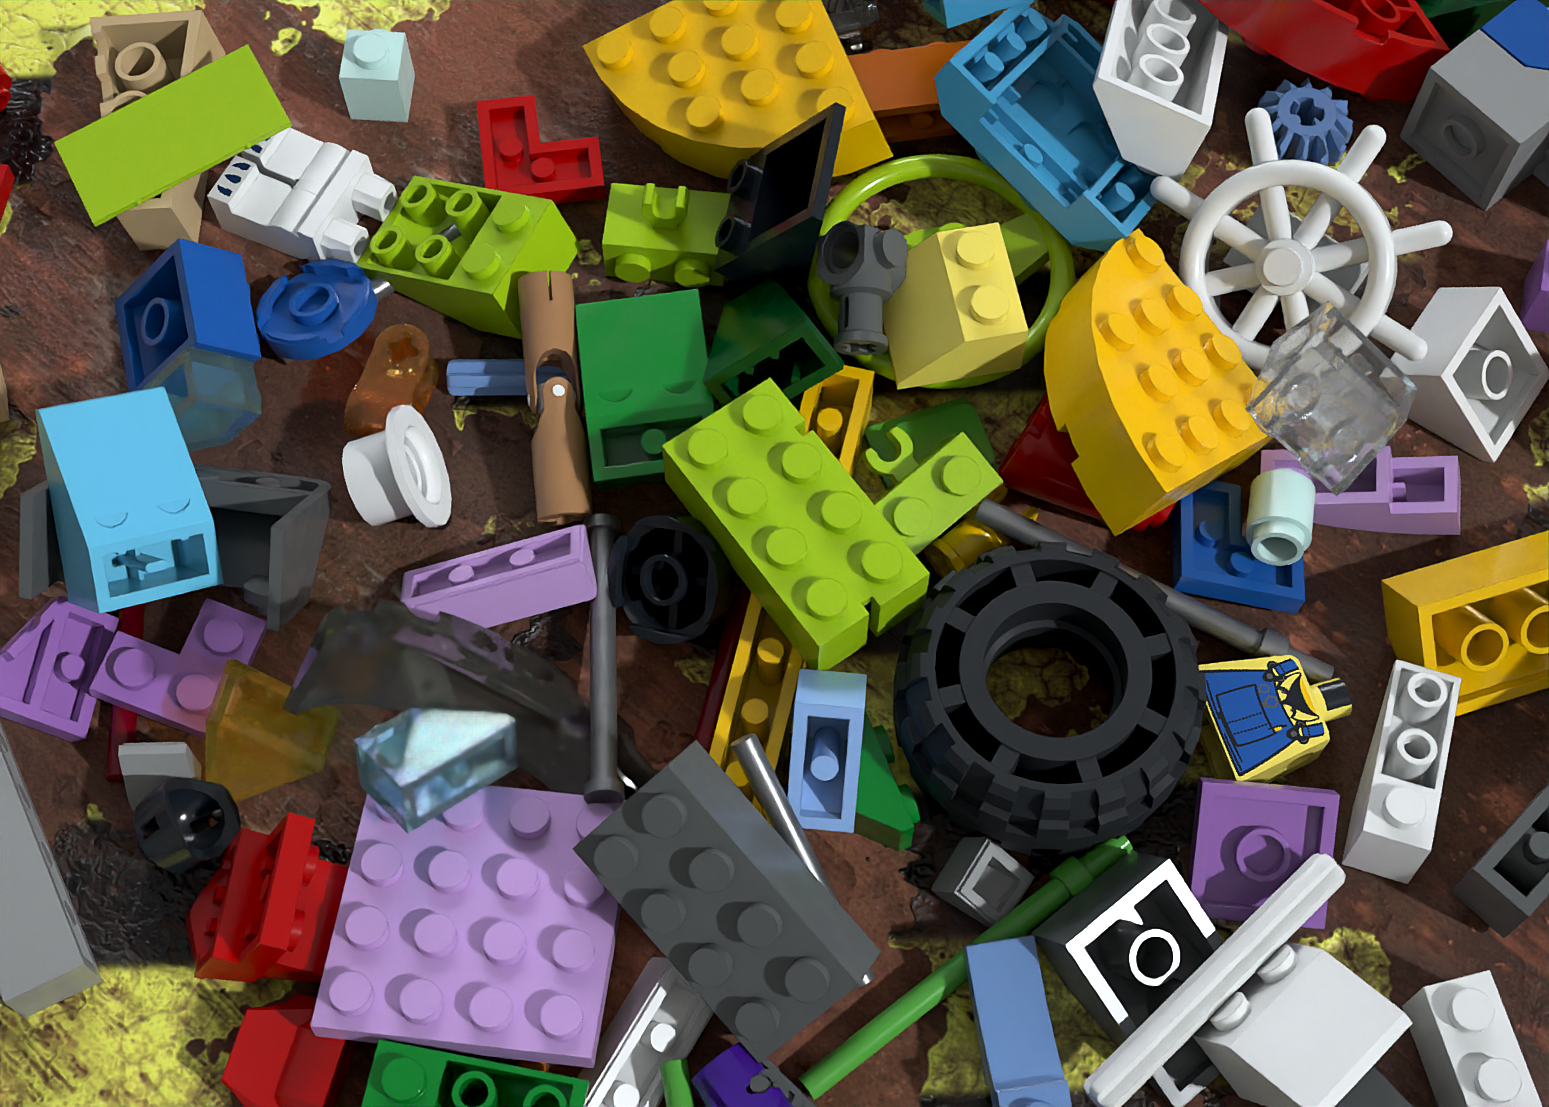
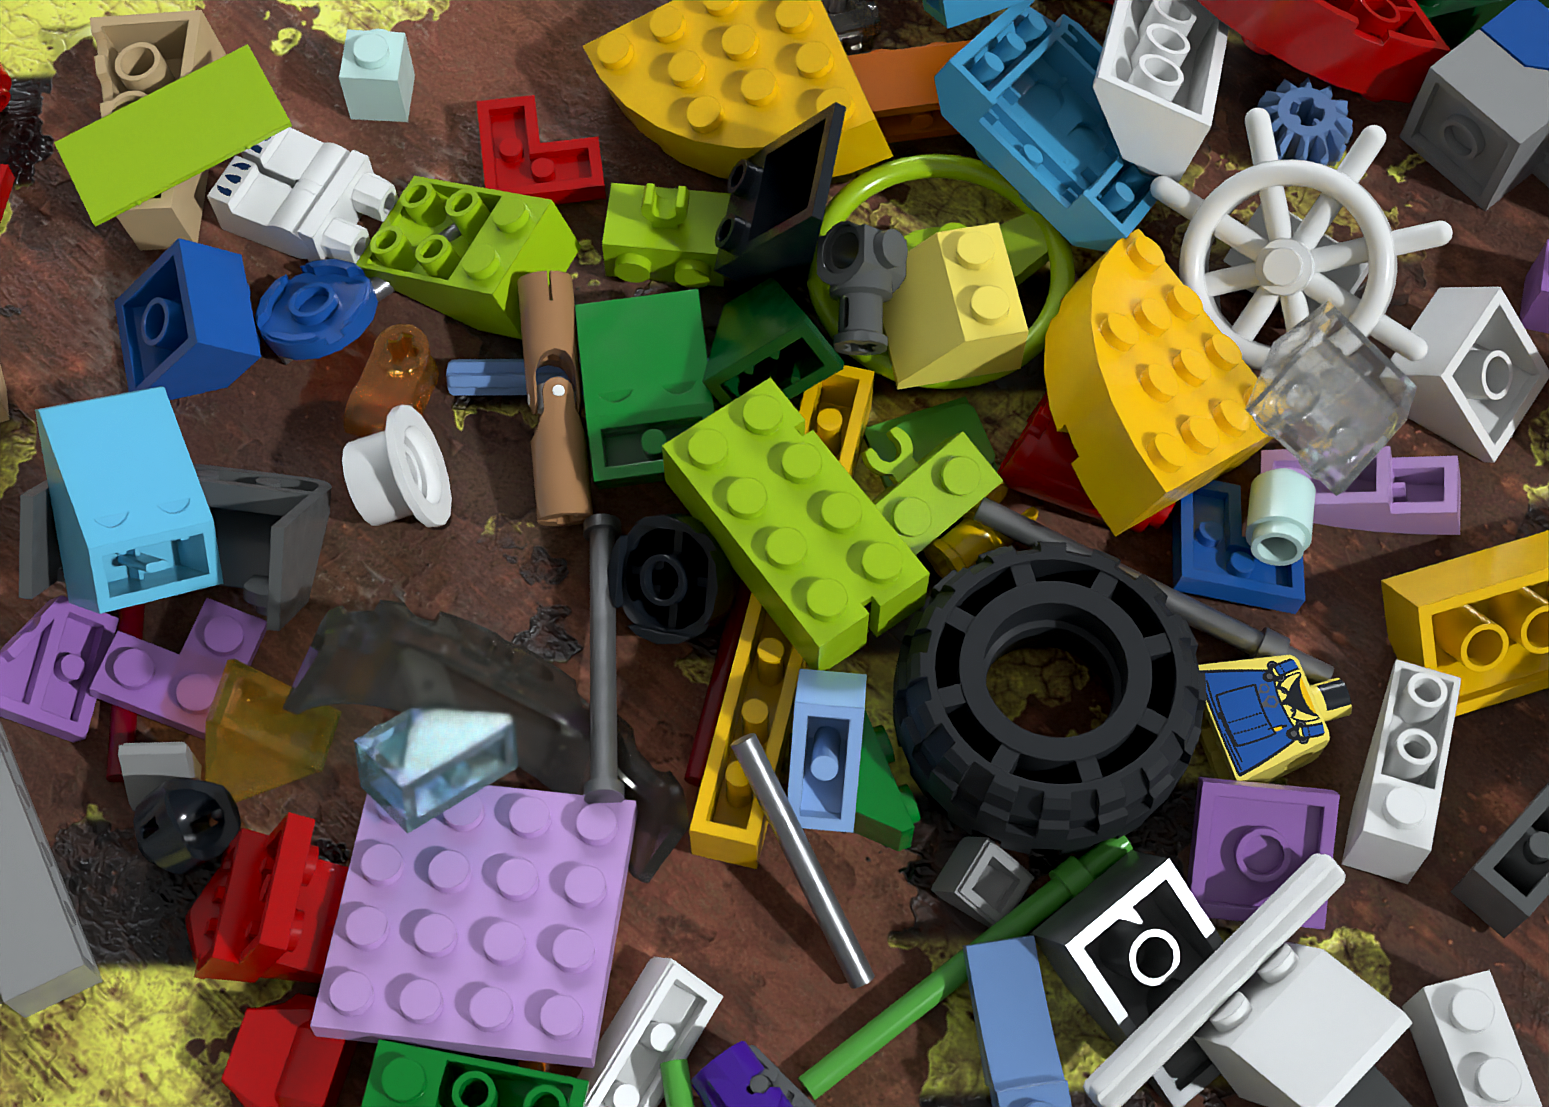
(210, 396): clear light blue slope -> none
(506, 580): lavender slope -> none
(728, 902): dark grey brick -> none

